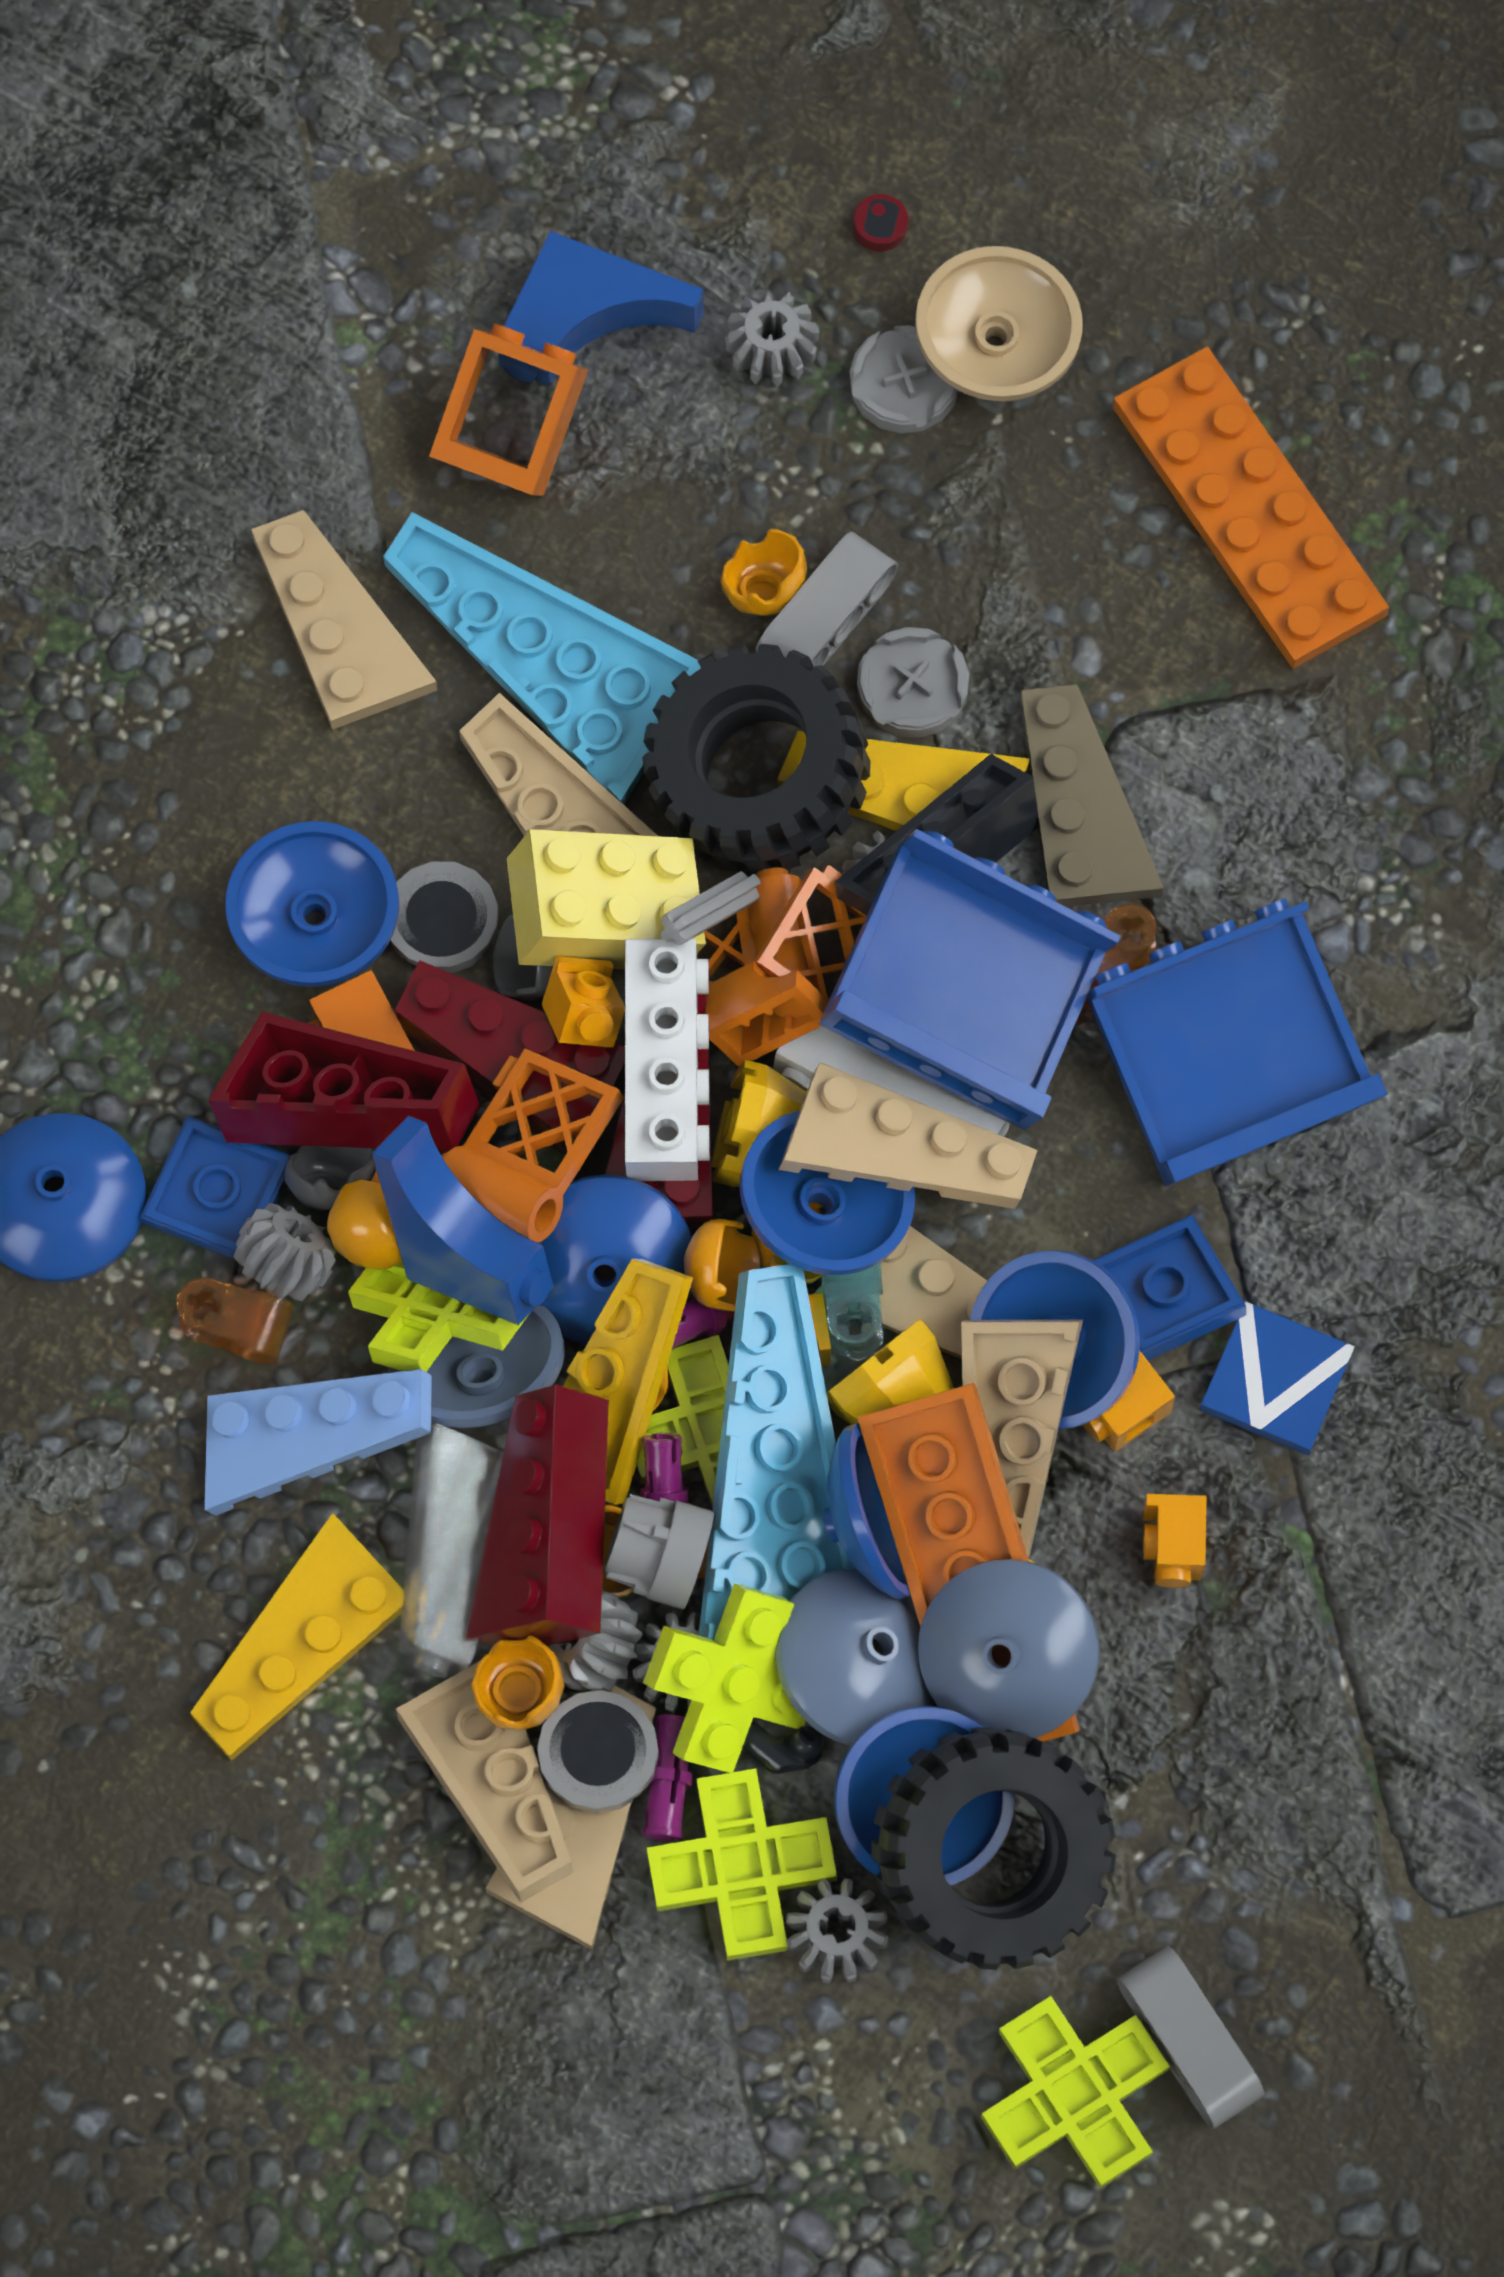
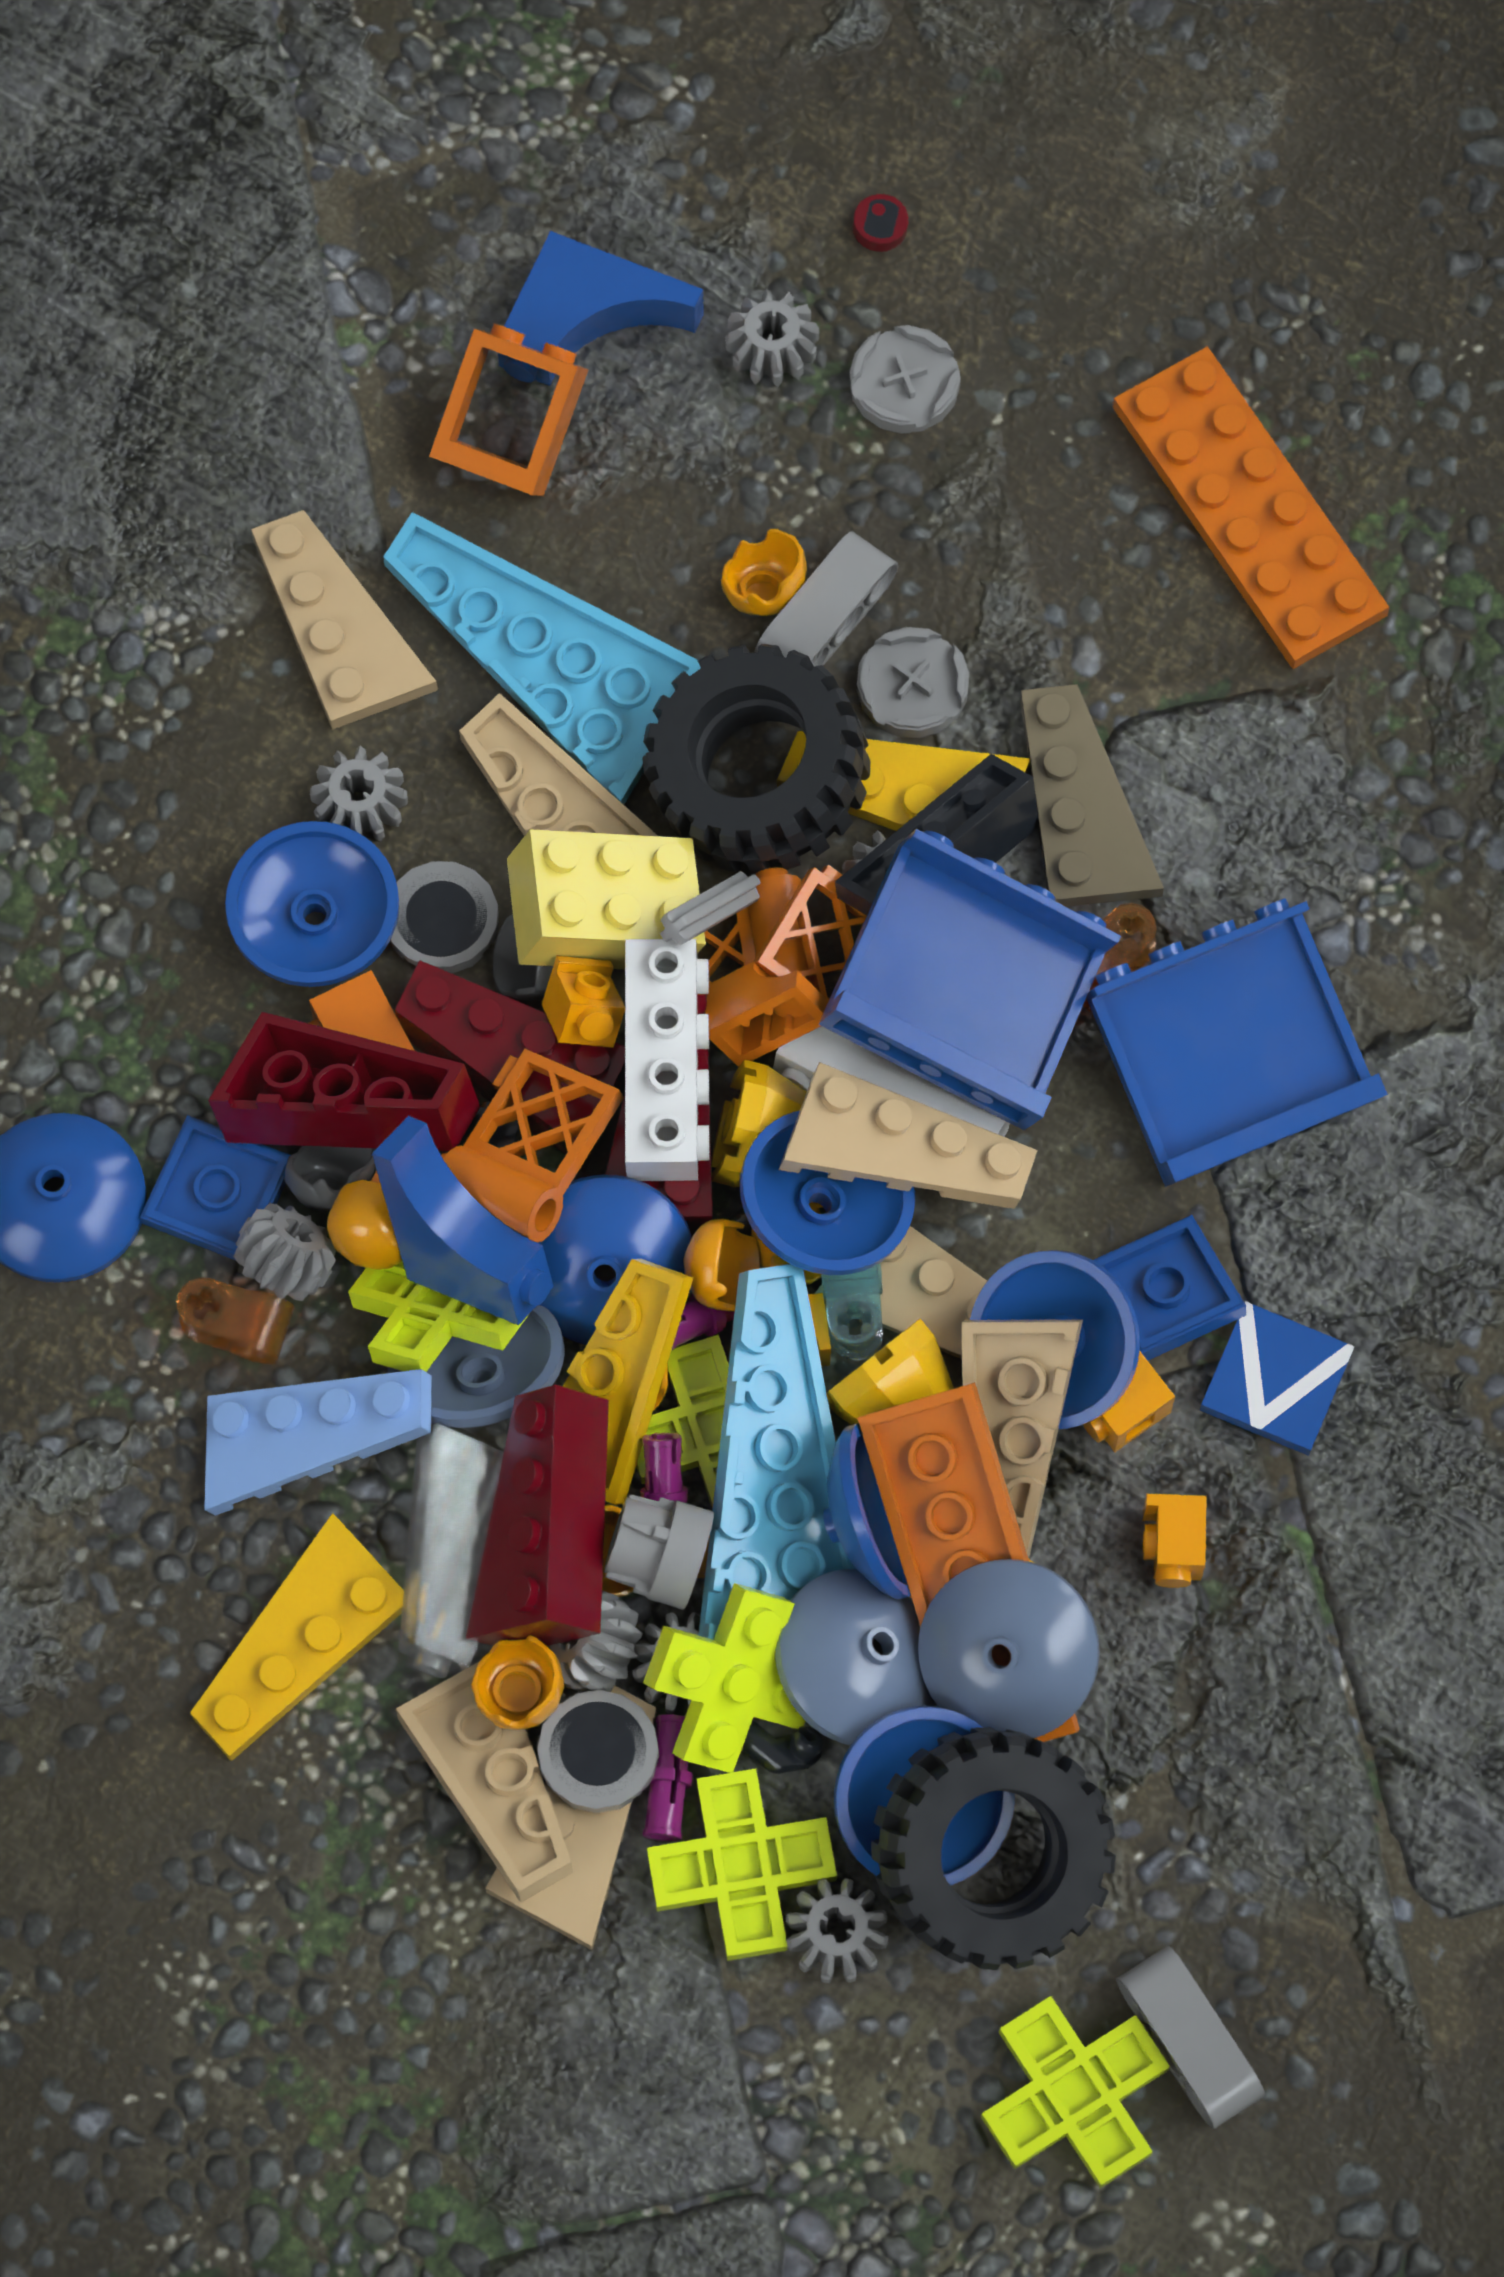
(380, 789): none -> light grey gear
(1006, 297): tan dish -> none

